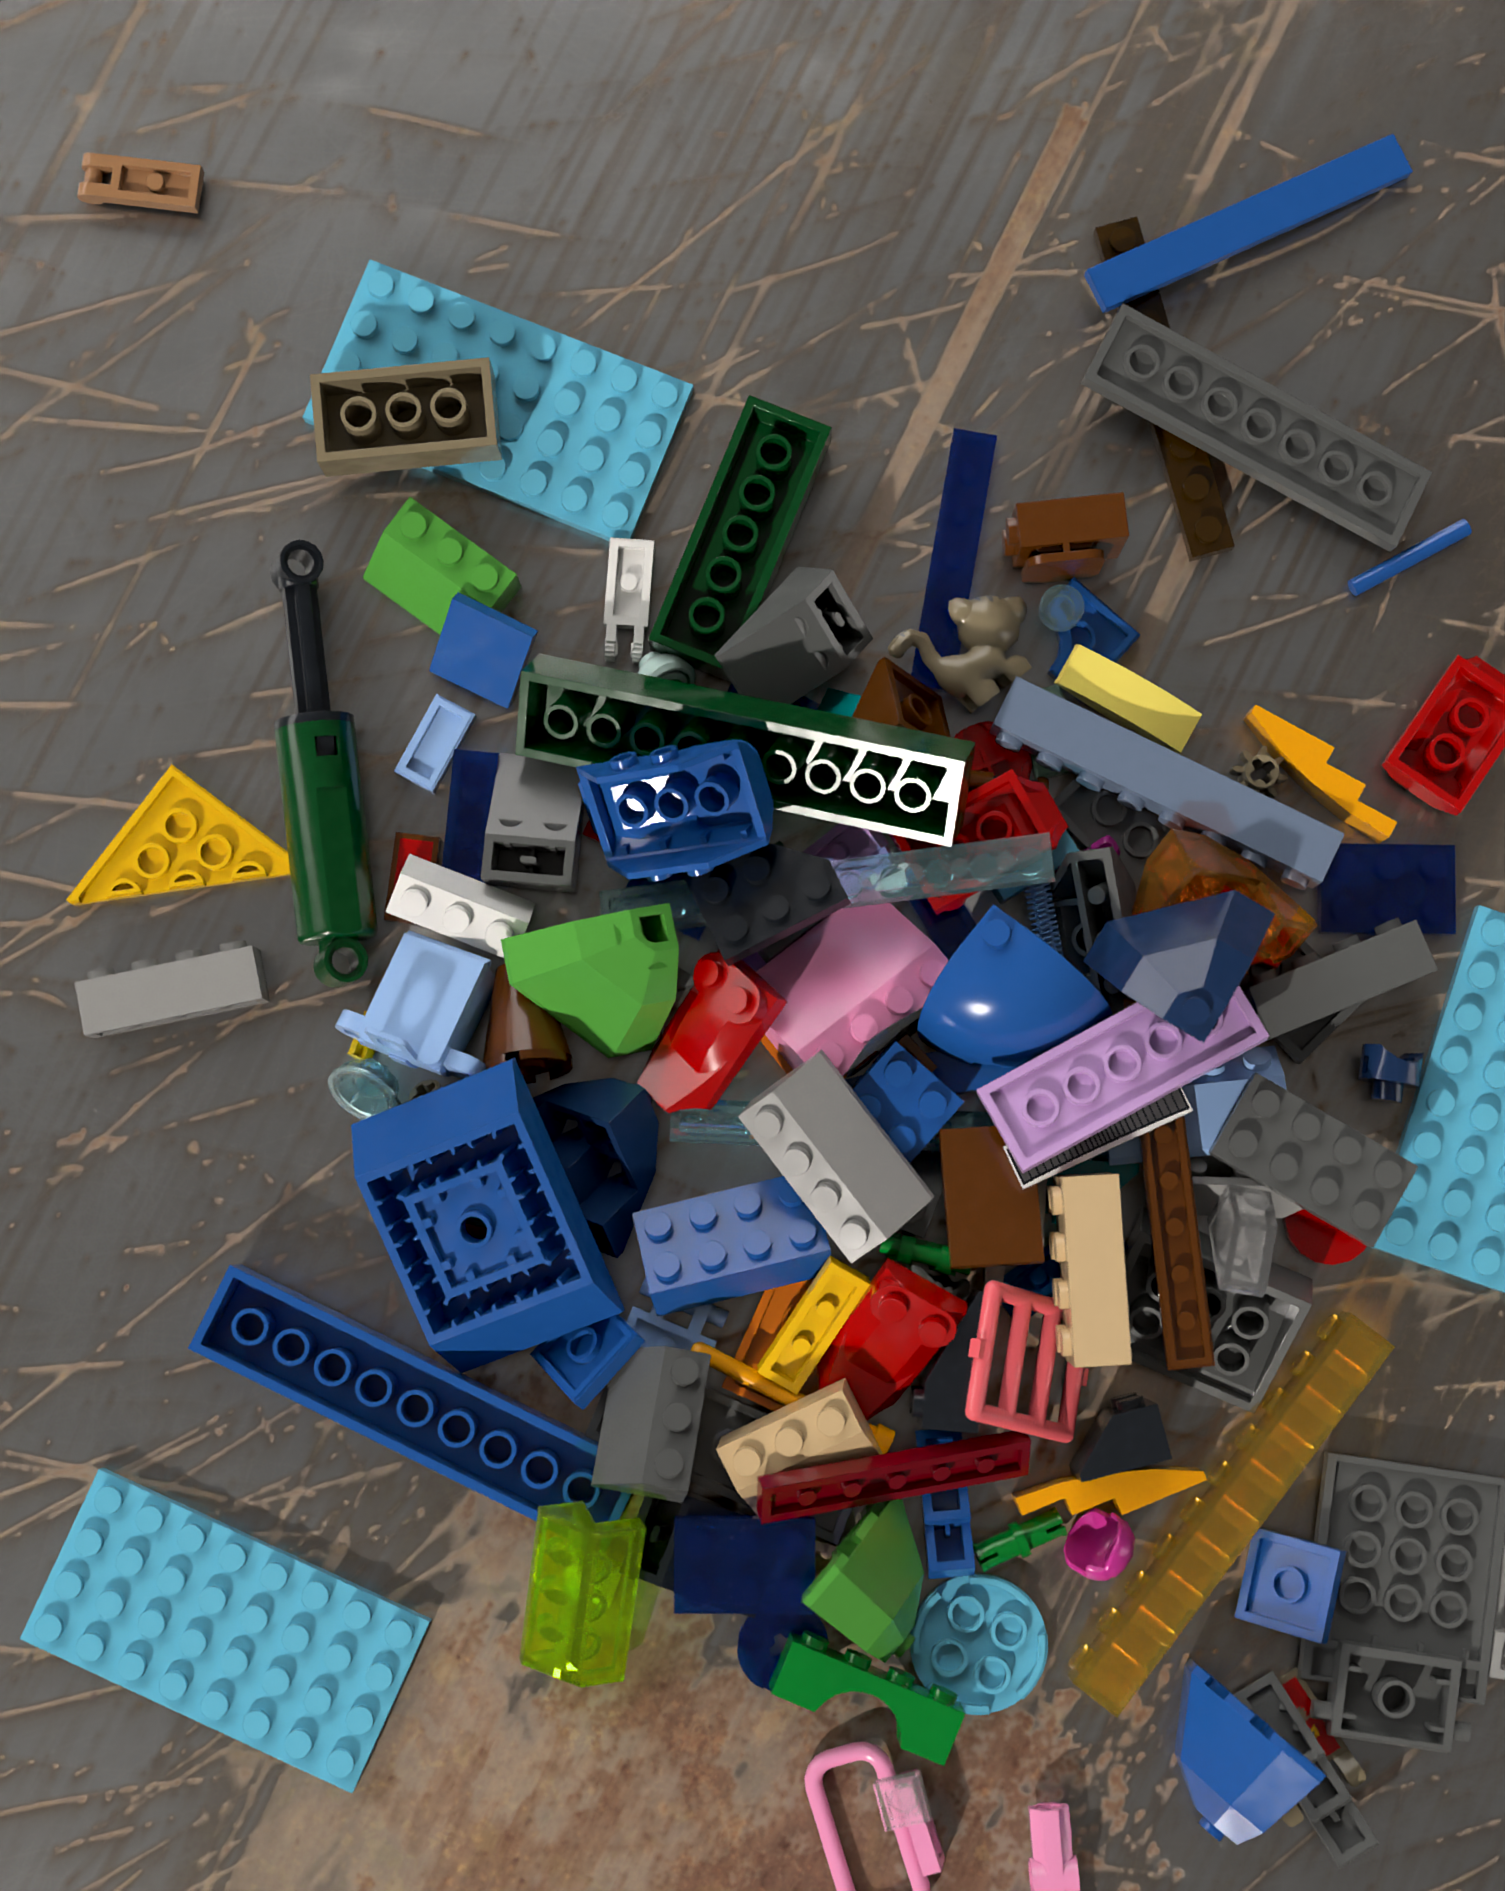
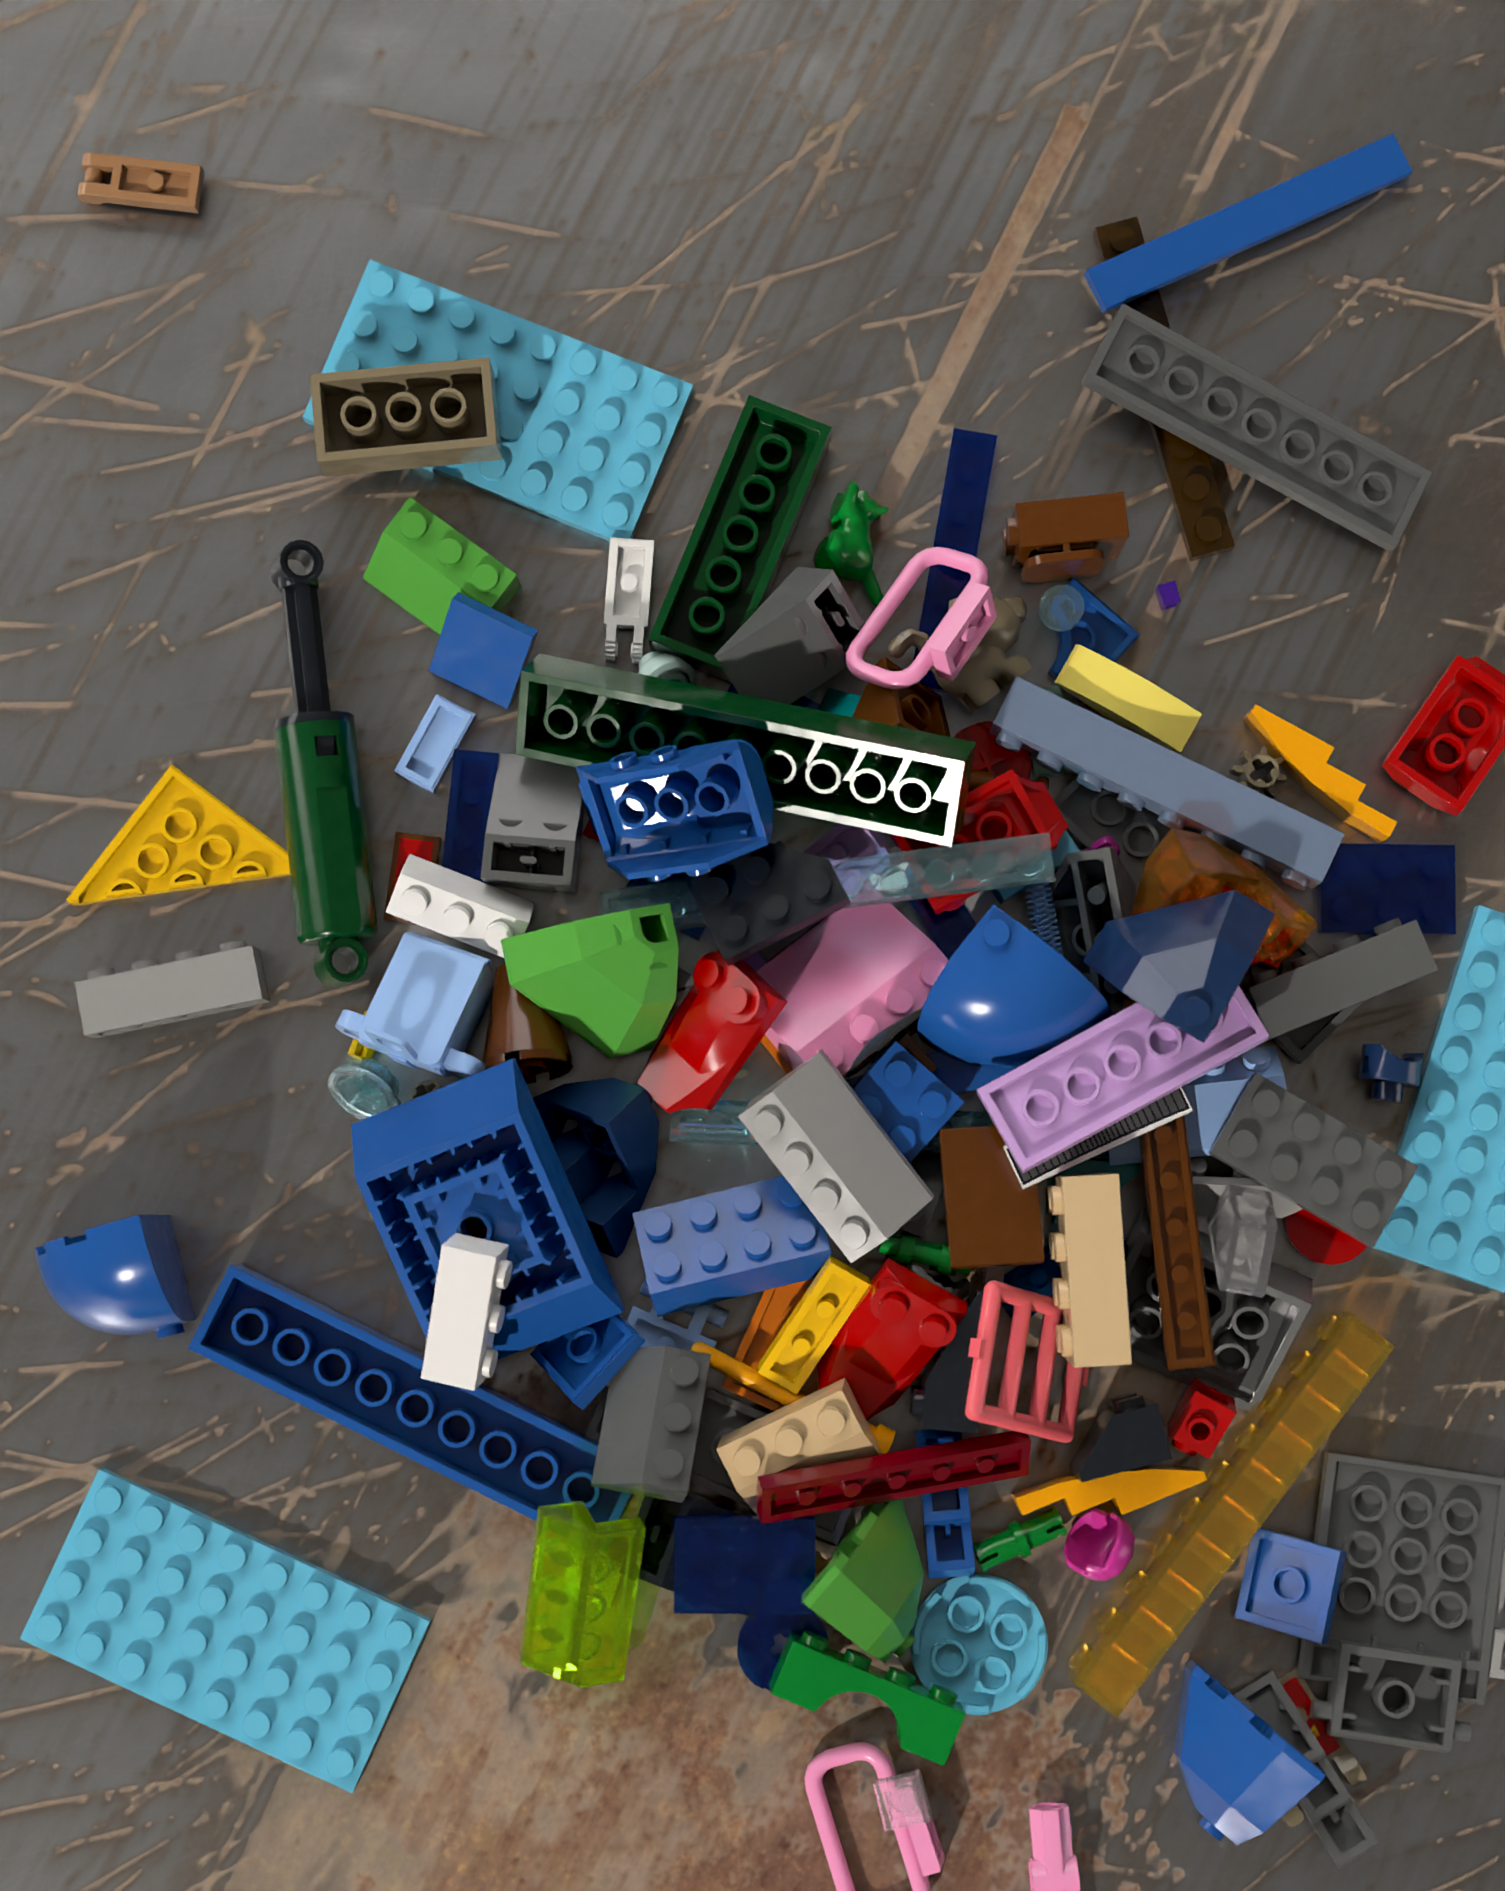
(120, 1277): none -> blue brick
(466, 1311): none -> white brick
(849, 544): none -> green animal
(952, 639): none -> bright pink bar
(1167, 595): none -> dark purple piece
(1200, 1419): none -> red brick
(1409, 557): blue bar -> none

